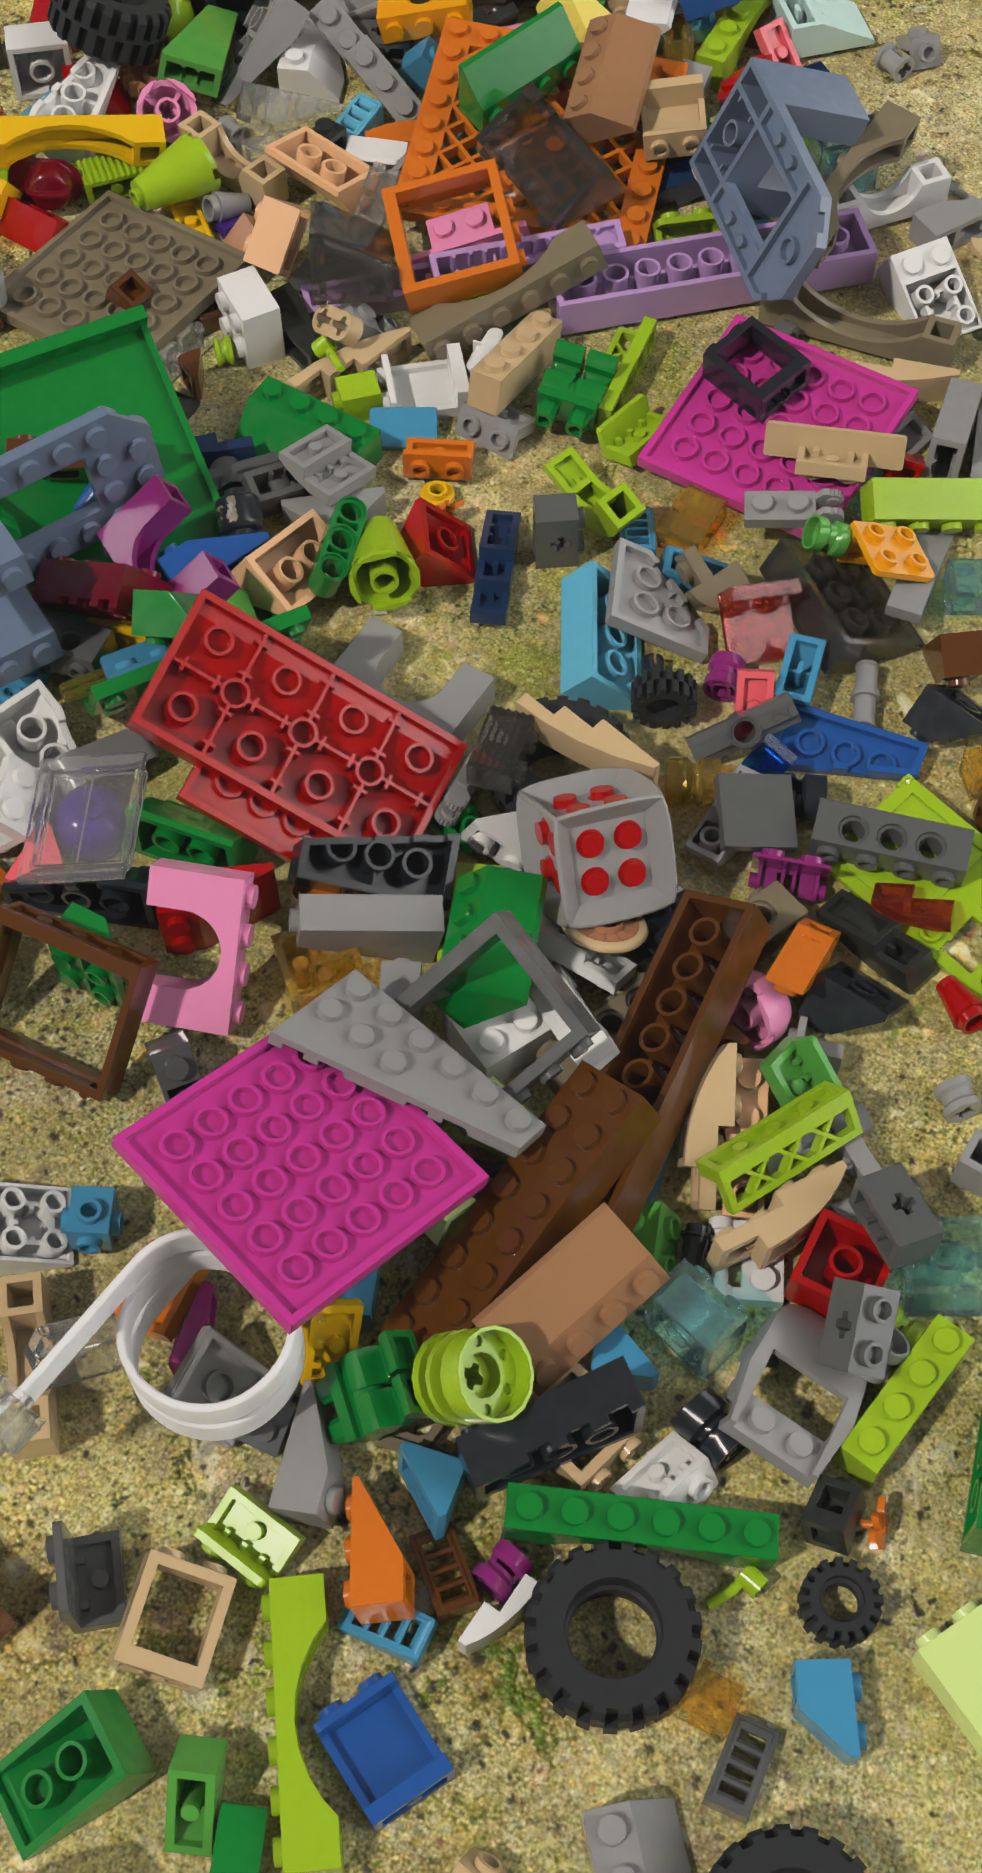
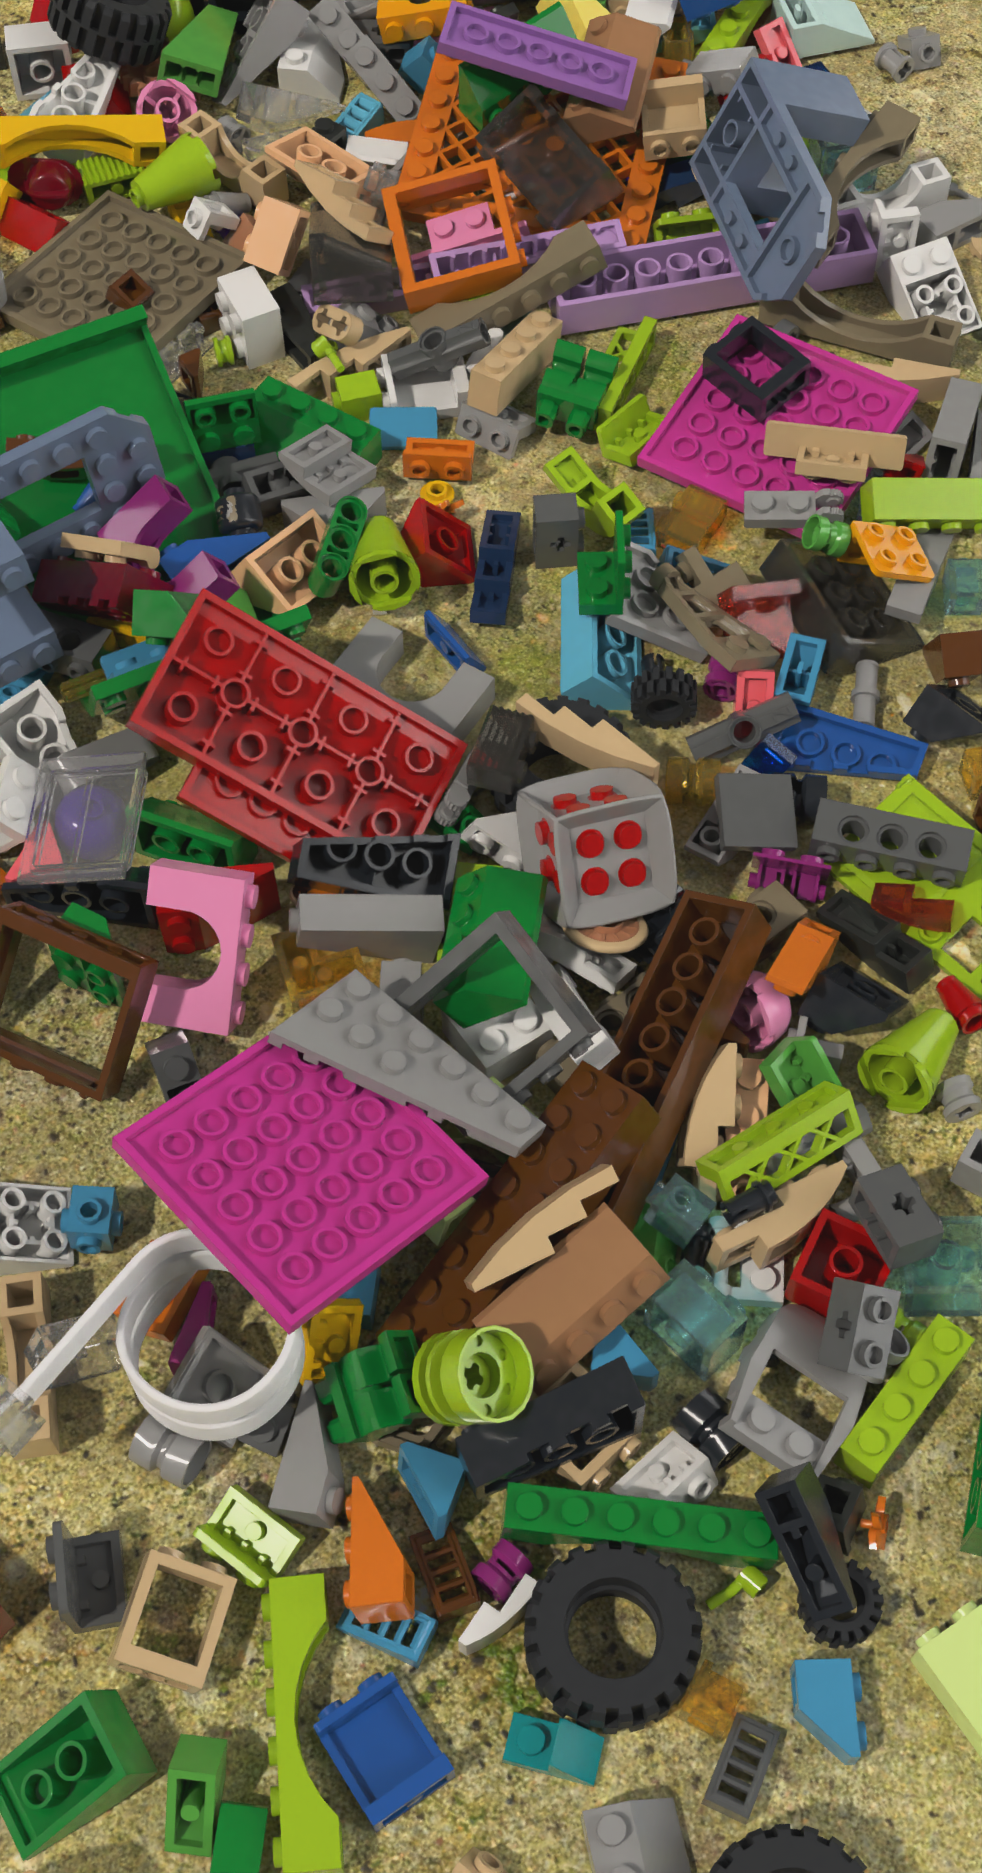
(111, 550): none -> tan plate
(174, 1454): none -> light grey wheel
(208, 214): none -> white bracket
(224, 419): none -> green slope
(339, 199): none -> tan slope
(439, 348): none -> dark grey piece
(449, 642): none -> blue slope
(528, 1238): none -> tan slope
(537, 55): none -> medium lavender plate
(554, 1748): none -> teal slope
(602, 574): none -> green bracket
(678, 1209): none -> clear light blue brick
(721, 68): none -> light grey brick
(736, 652): none -> dark tan plate
(749, 1203): none -> black pin
(808, 1539): none -> black slope
(892, 229): none -> white bracket
(909, 1061): none -> lime cone

